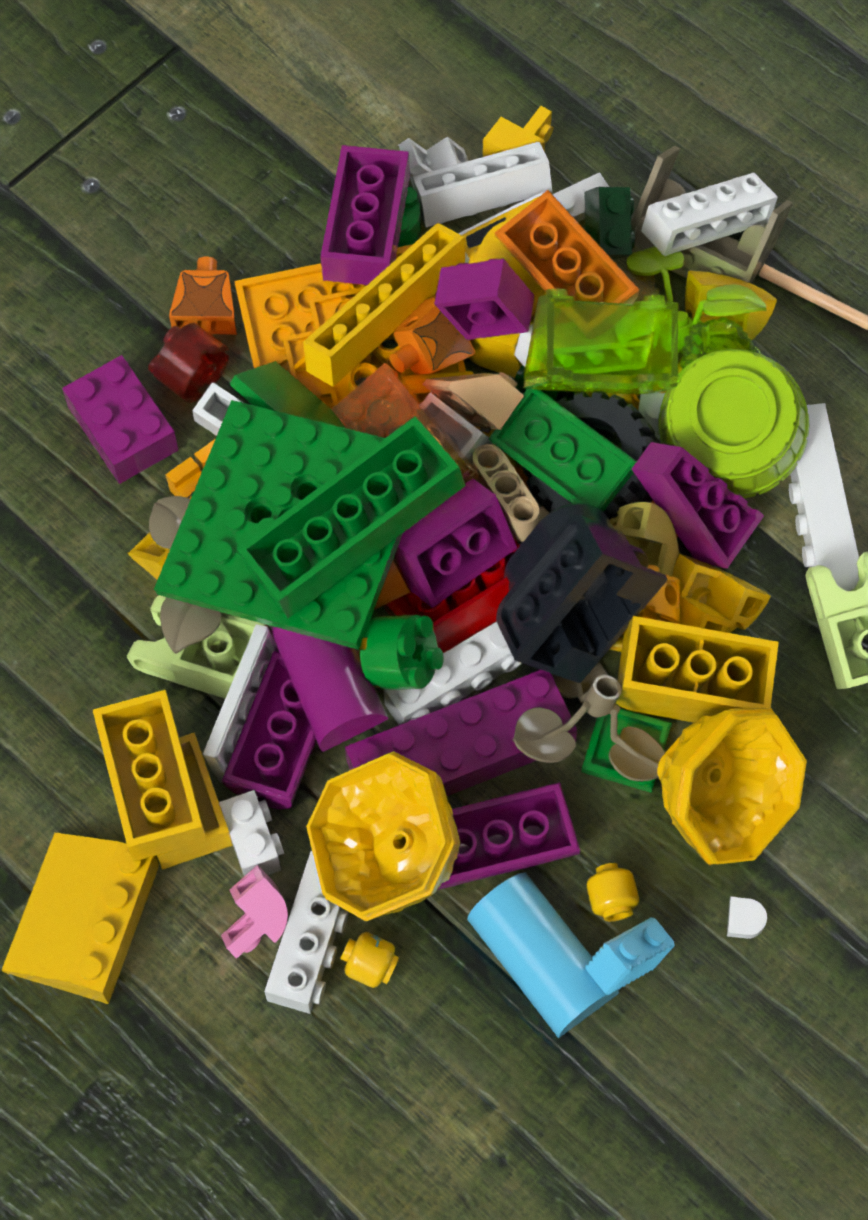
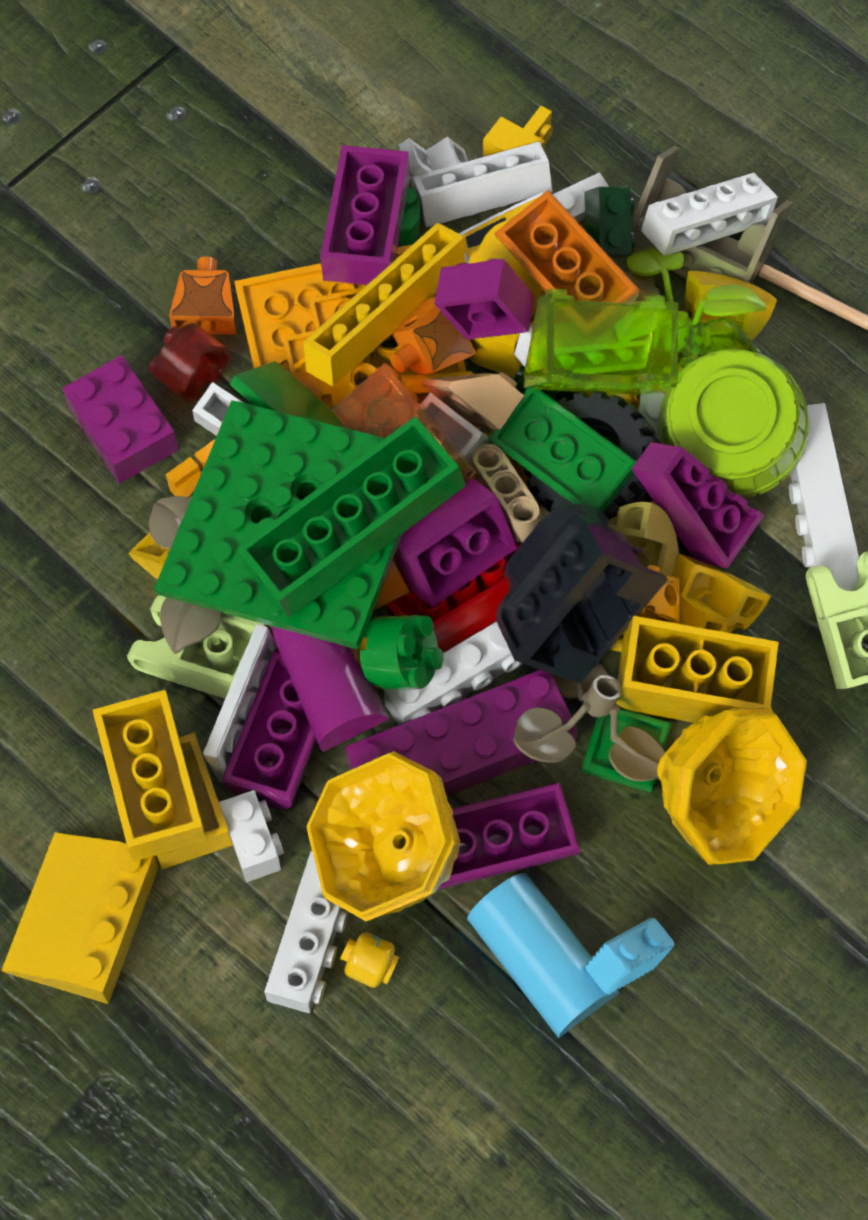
(263, 911): bright pink brick -> none
(612, 892): yellow head -> none
(745, 918): white tile -> none

